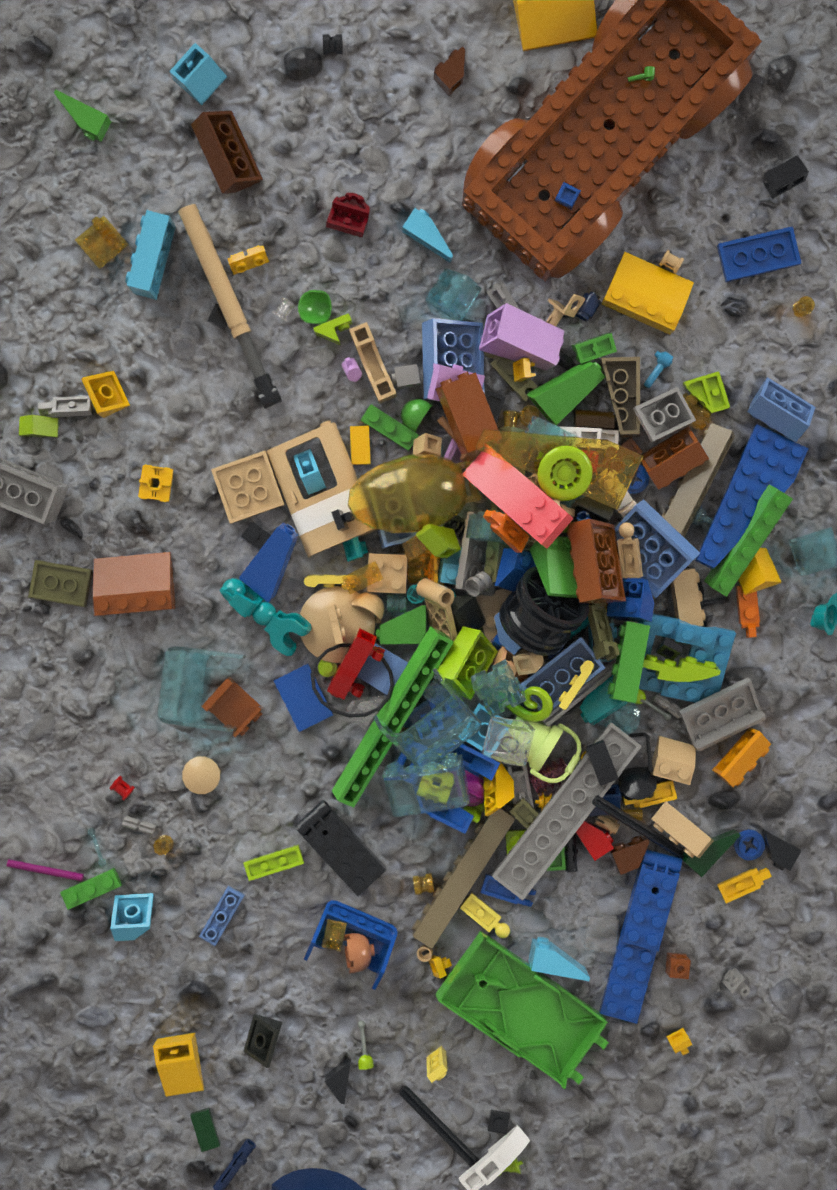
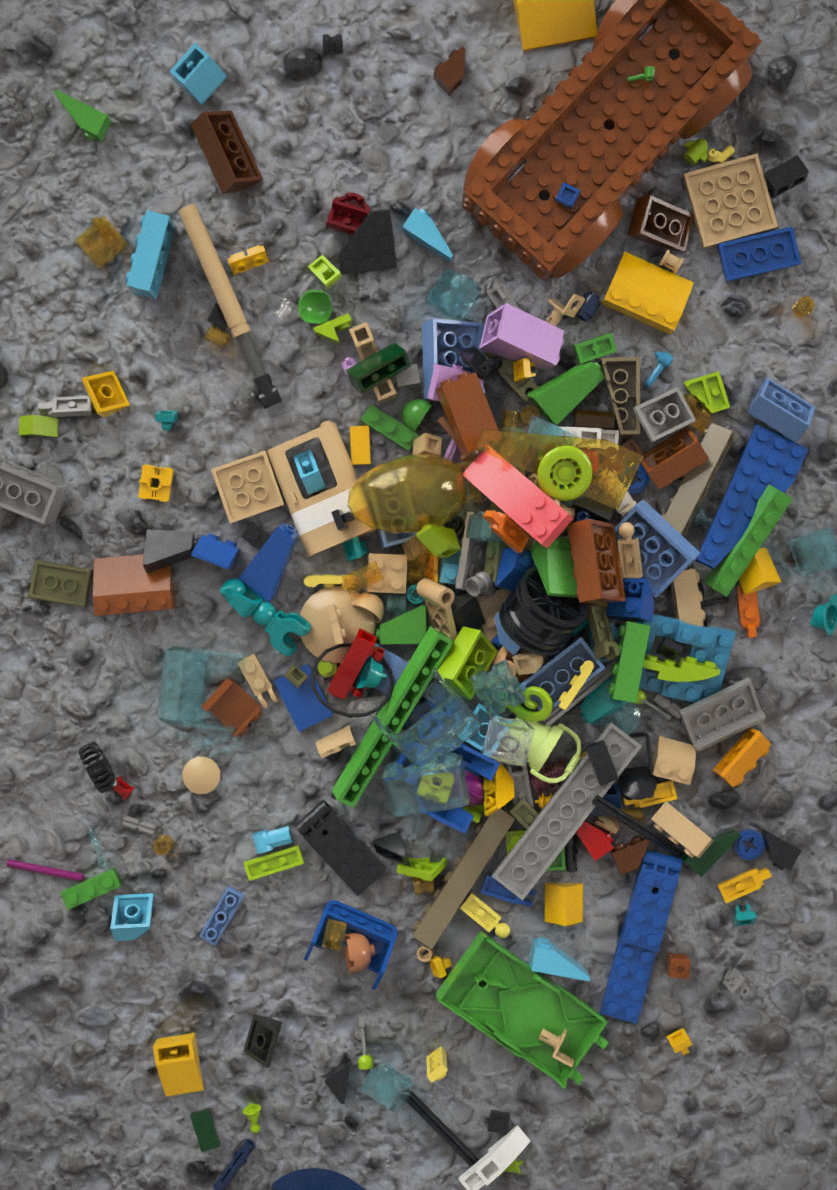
(97, 767): none -> black gear
(166, 418): none -> teal tile
(167, 548): none -> slope
(216, 552): none -> blue slope
(217, 336): none -> clear yellow bush
(252, 1113): none -> lime piece
(257, 679): none -> tan hinge
(267, 840): none -> medium azure piece
(295, 676): none -> olive slope
(325, 272): none -> lime slope
(335, 742): none -> tan slope
(370, 245): none -> black plate
(370, 674): none -> teal piece
(378, 368): none -> dark green brick
(388, 1086): none -> clear light blue brick
(392, 847): none -> black slope
(422, 868): none -> lime wing
(484, 368): none -> black hinge
(556, 1041): none -> tan bracket
(563, 903): none -> yellow slope
(660, 223): none -> reddish brown slope
(696, 151): none -> lime piece
(718, 156): none -> light yellow arm
(730, 201): none -> tan plate
(744, 918): none -> teal tile

